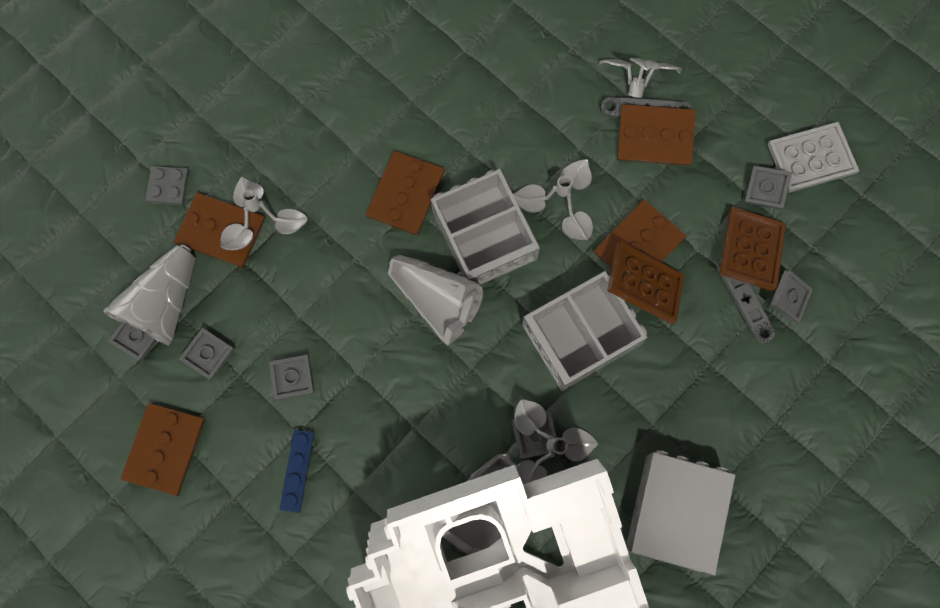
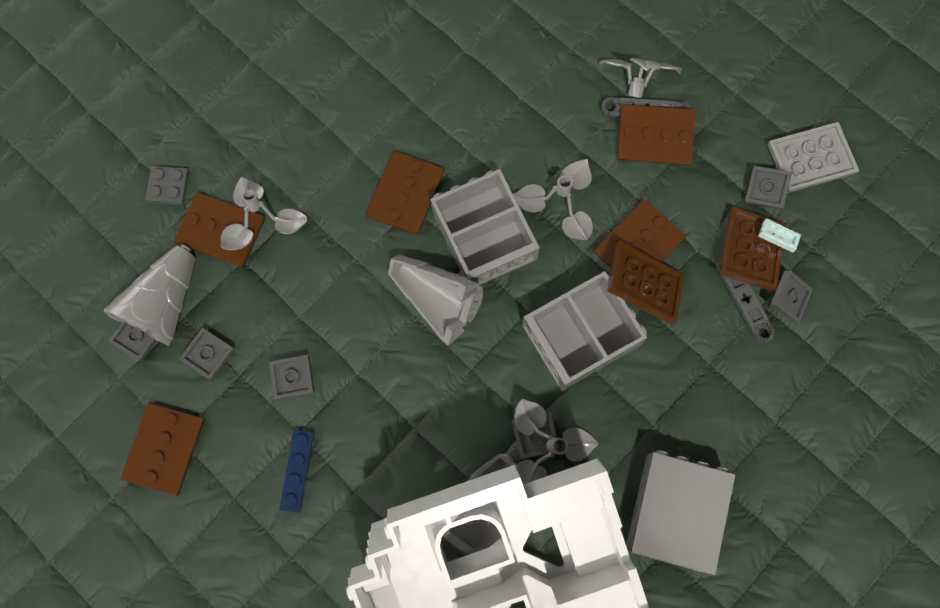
(779, 235): none -> light aqua plate

